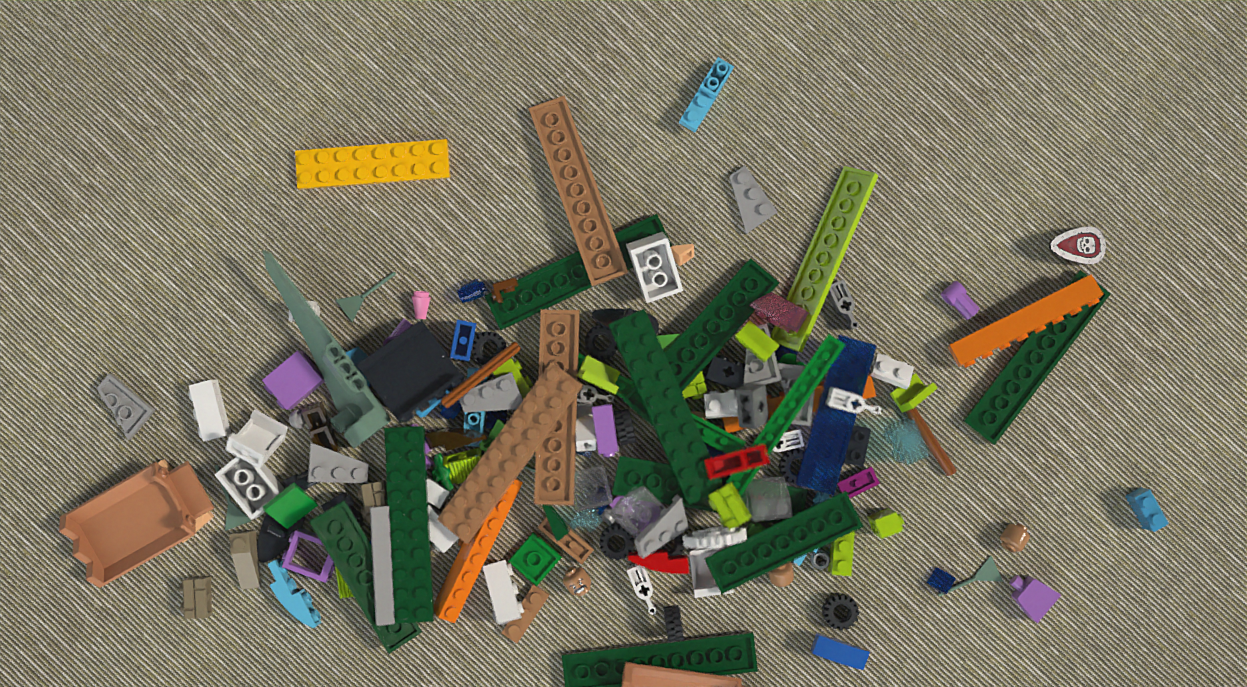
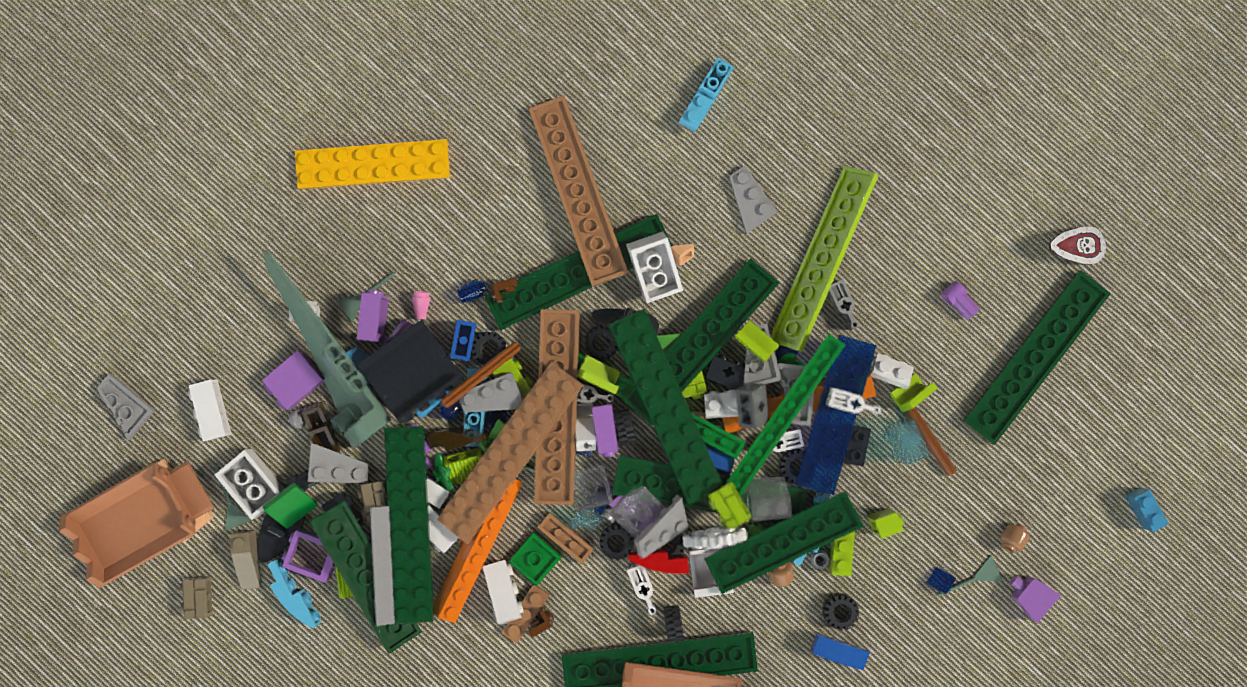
(257, 439): white panel -> none
(372, 316): none -> medium lavender window
(539, 626): none -> reddish brown bracket
(556, 523): dark green slope -> none
(577, 581): medium nougat head -> none
(737, 461): red slope -> none
(780, 312): clear pink slope -> none
(859, 482): magenta plate -> none
(1024, 321): orange brick -> none

